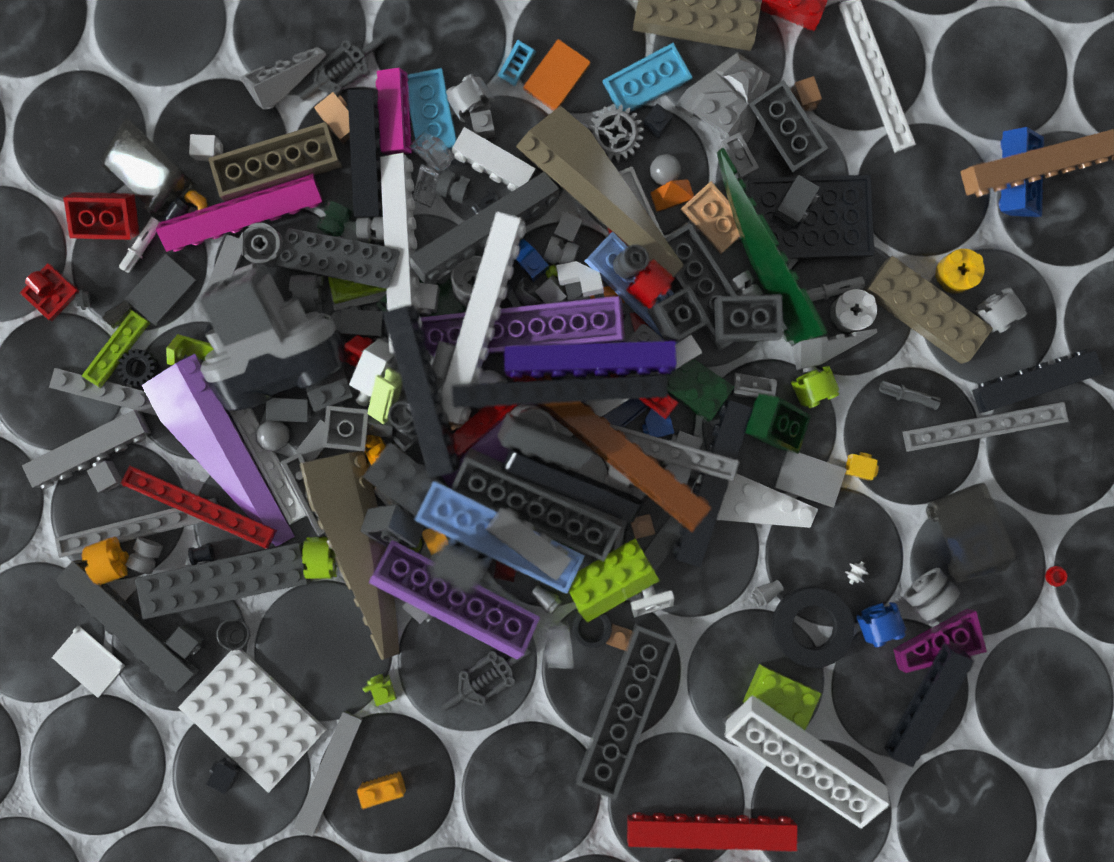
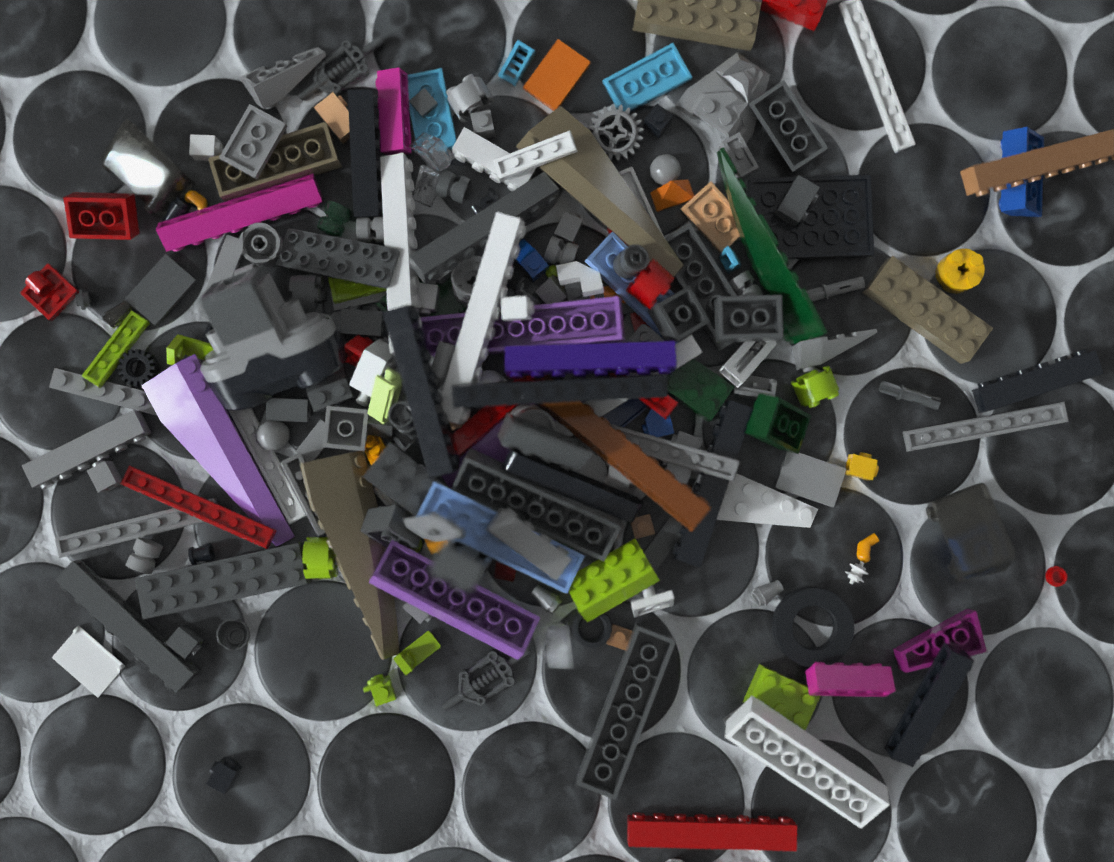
(105, 561): light orange brick -> none
(139, 246): white axle -> none
(252, 718): white plate -> none
(253, 141): none -> light grey plate
(328, 773): light grey tile -> none
(381, 790): light orange brick -> none
(417, 652): none -> lime bracket
(423, 102): none -> dark grey tile
(434, 527): none -> light grey shield
(517, 308): none -> white brick
(535, 155): none -> white tile
(729, 260): none -> medium azure slope
(744, 362): none -> white hinge
(807, 93): medium nougat brick -> none
(850, 680): none -> dark pink brick
(861, 302): white brick -> none
(864, 547): none -> light orange arm
(881, 624): blue brick -> none
(932, 594): light grey wheel -> none
(1001, 310): light grey brick -> none

